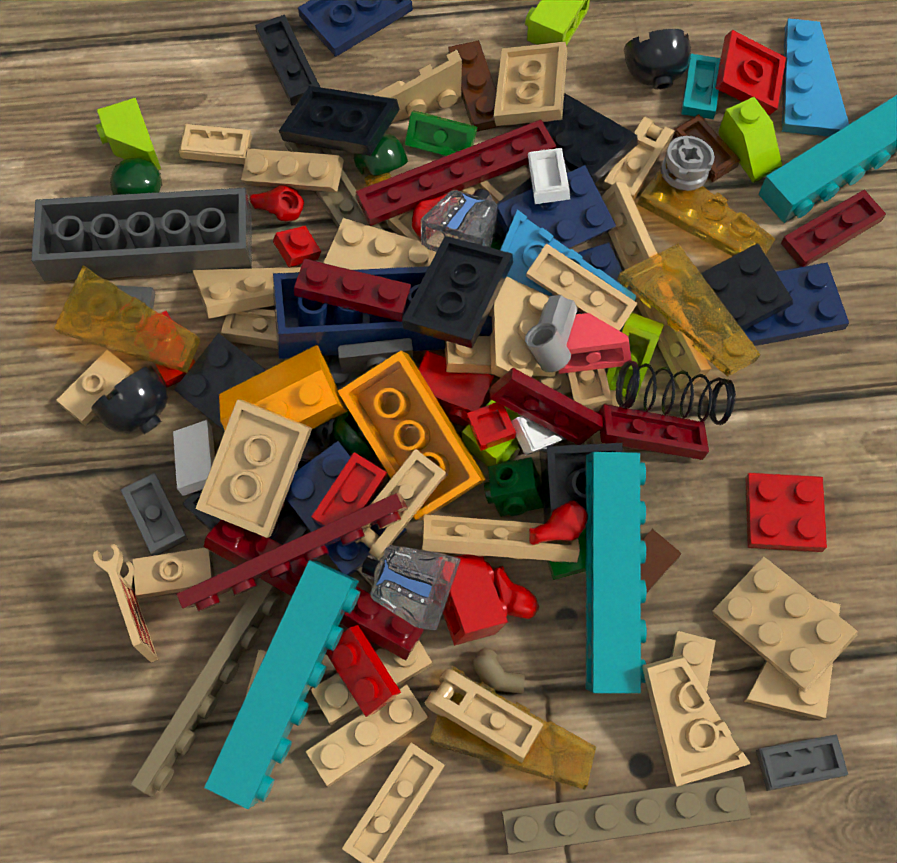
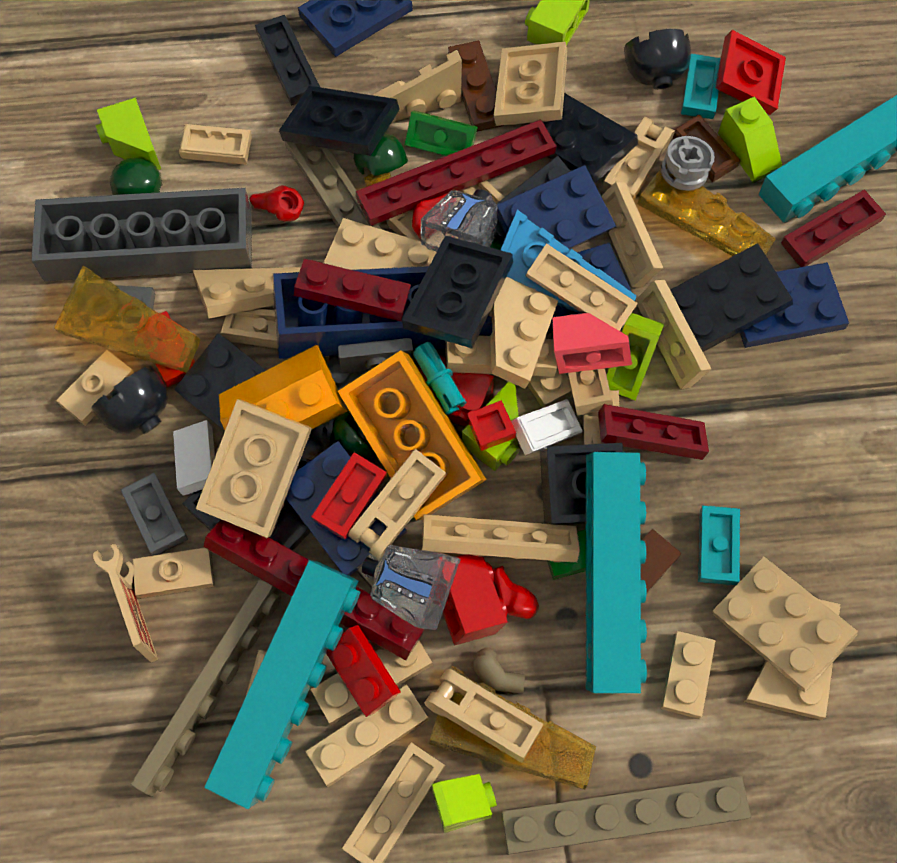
(278, 560): dark red plate -> none
(292, 170): tan plate -> none
(296, 246): red plate -> none
(439, 378): none -> teal axle
(463, 801): none -> lime slope
(514, 487): dark green brick -> none
(546, 406): dark red plate -> none
(548, 176): white tile -> none
(551, 334): light grey piece -> none
(564, 524): red animal -> none
(635, 379): black piece -> none
(689, 728): tan wing -> none
(691, 306): clear yellow wing -> none
(719, 545): none -> teal plate
(785, 512): red plate -> none
(801, 762): dark grey plate -> none
(810, 86): dark azure wing -> none

